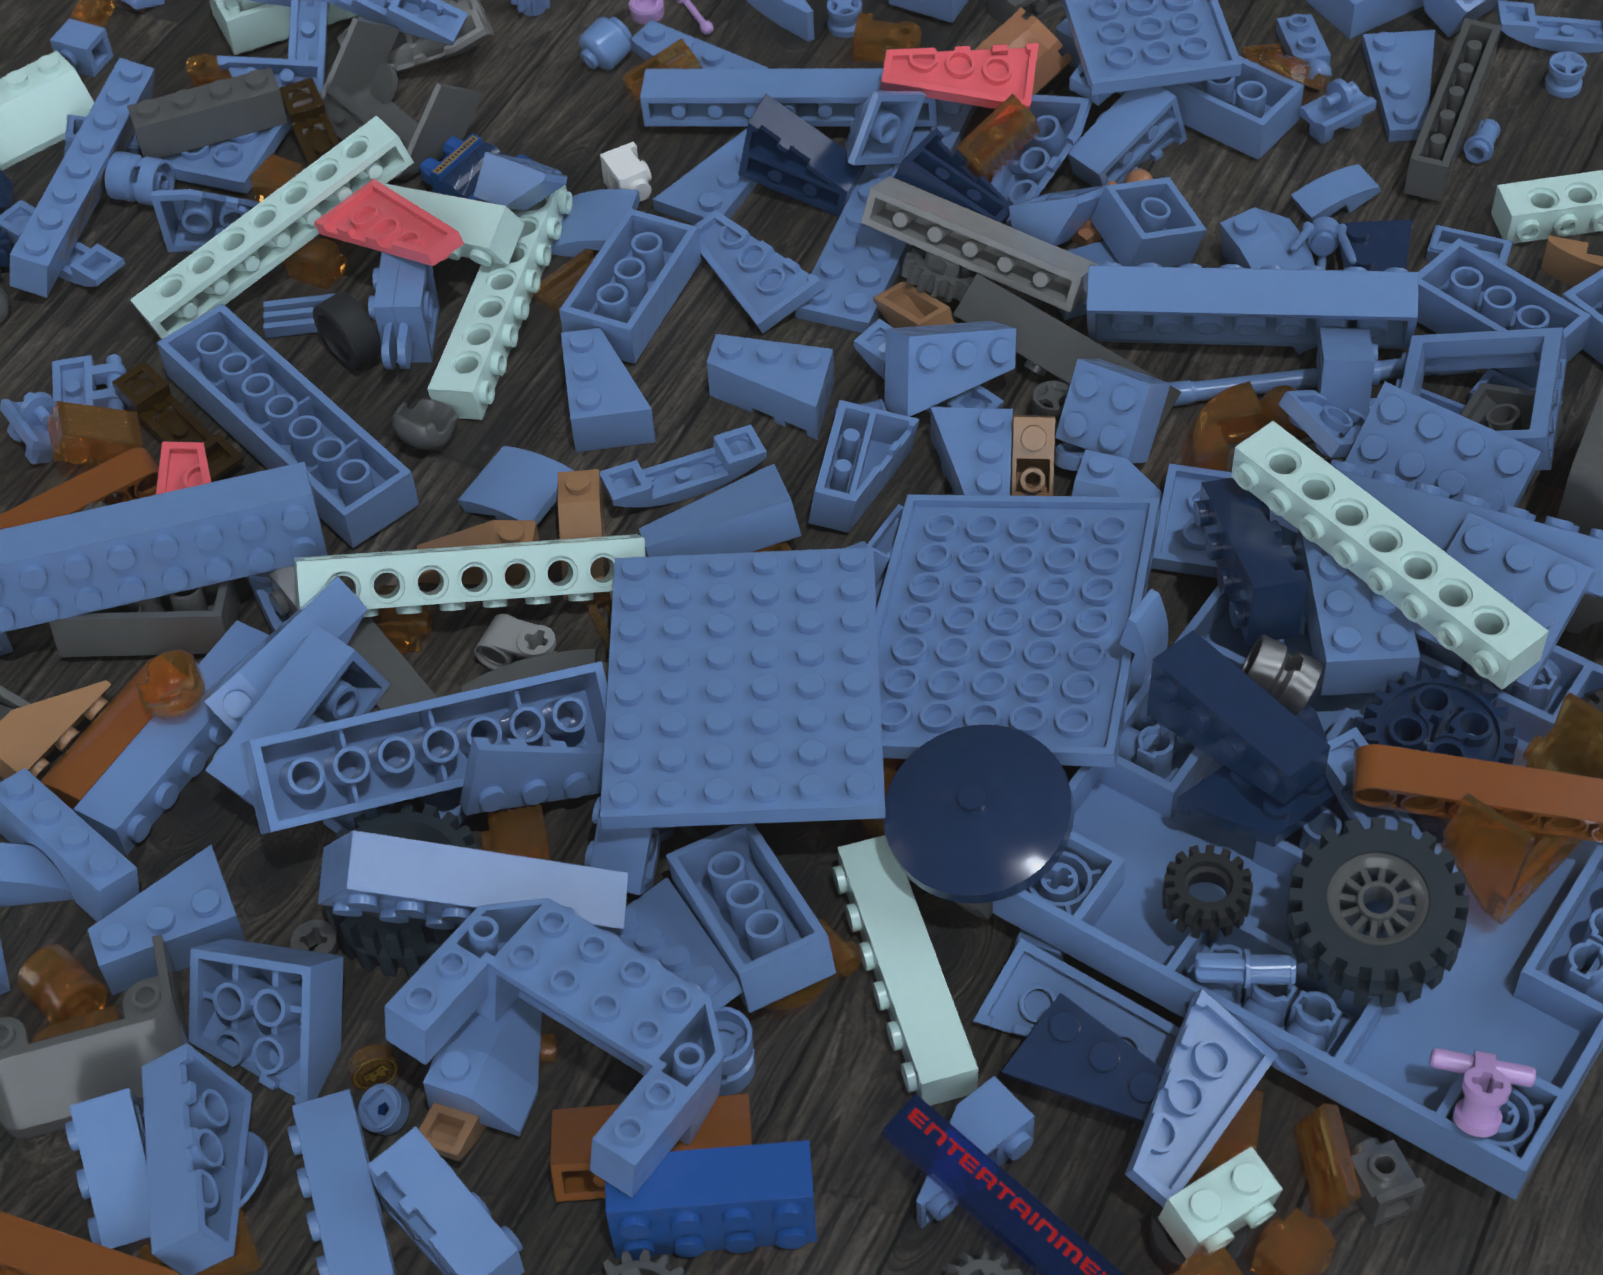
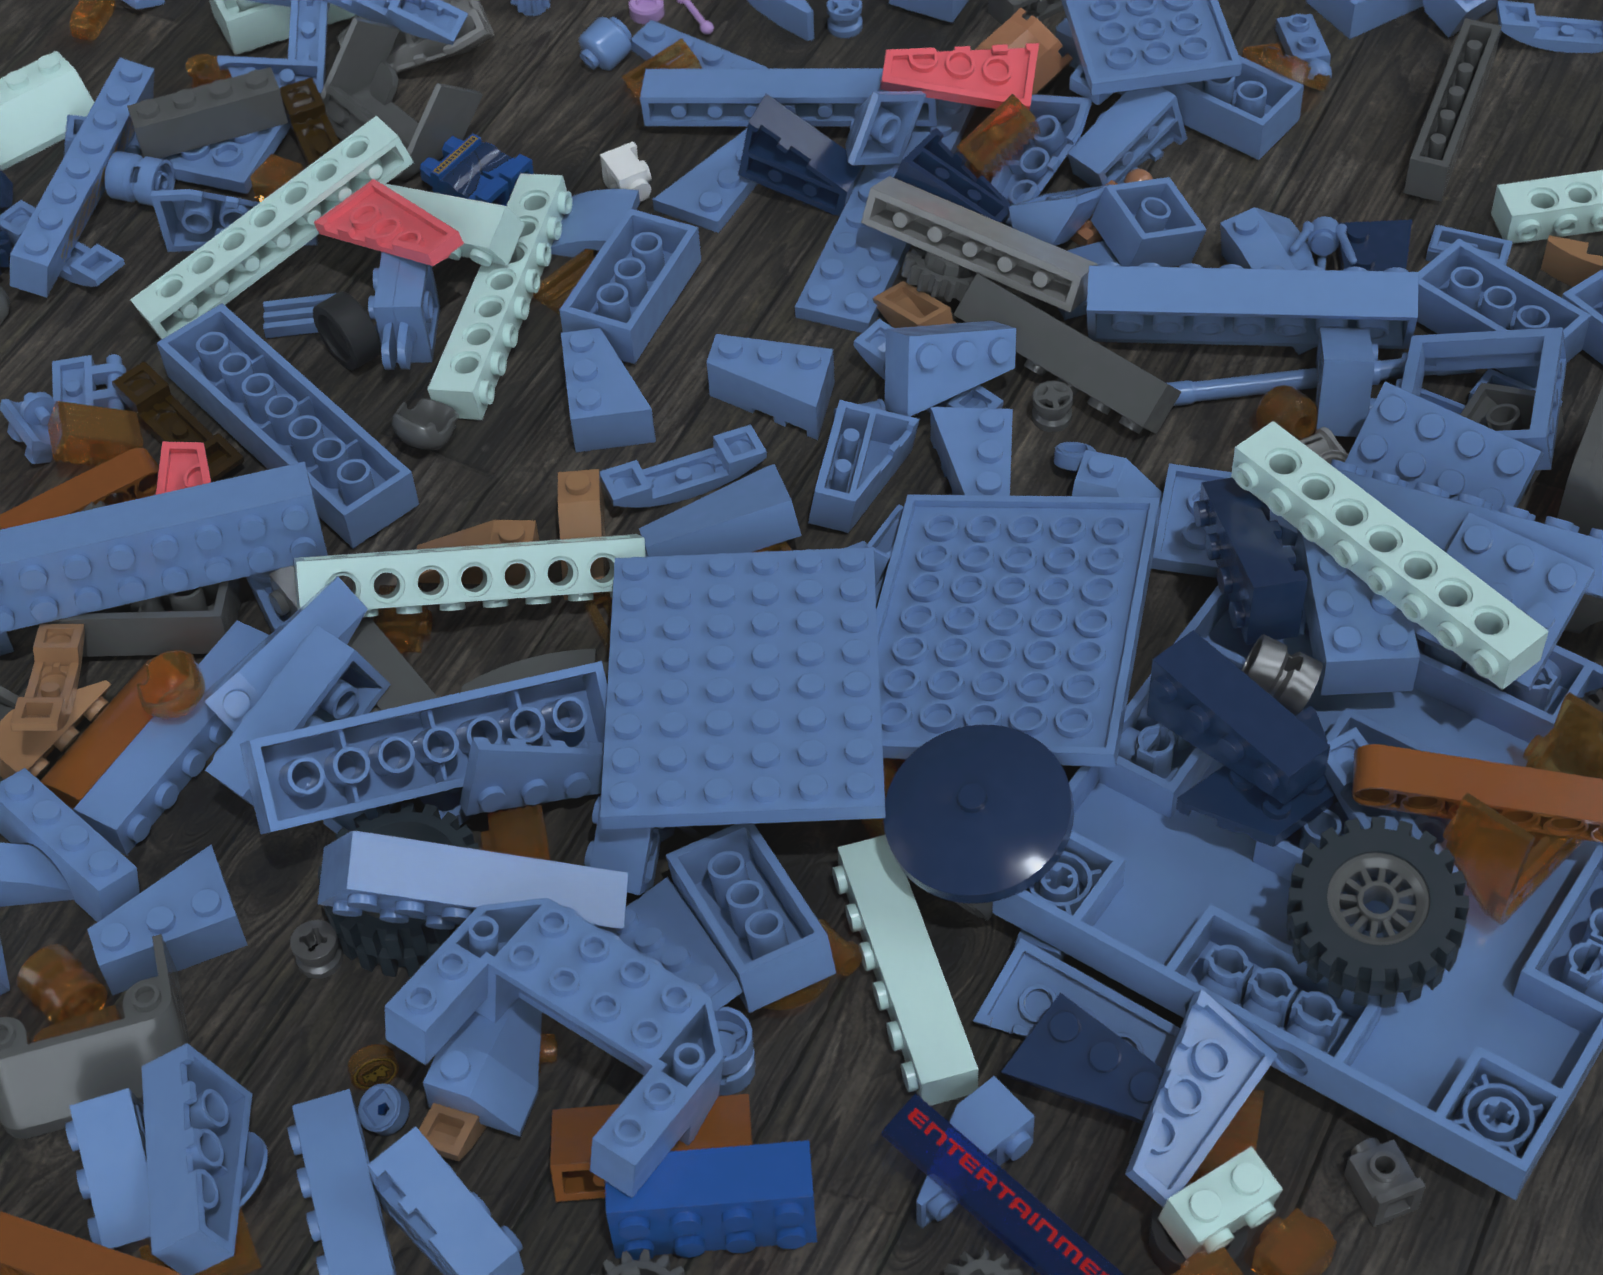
(52, 679): none -> medium nougat slope
(83, 46): medium blue brick -> none
(268, 1011): medium blue wedge -> none
(317, 263): clear orange brick -> none
(513, 640): light grey piece -> none
(514, 486): medium blue slope -> none
(516, 181): medium blue slope -> none
(753, 272): medium blue wing -> none
(876, 37): clear orange leg -> none
(1033, 455): medium nougat slope -> none
(1112, 410): medium blue brick -> none
(1146, 637): medium blue slope -> none
(1207, 915): black tyre -> none
(1223, 421): clear orange brick -> none
(1245, 968): medium blue axle -> none
(1326, 425): medium blue plate -> none
(1327, 1161): clear orange tile -> none
(1340, 107): medium blue hips -> none
(1342, 188): medium blue slope -> none
(1401, 79): medium blue wing -> none
(1405, 714): dark blue gear -> none
(1480, 145): medium blue pin -> none
(1485, 1087): lavender piece -> none
(1565, 74): medium blue wheel -> none

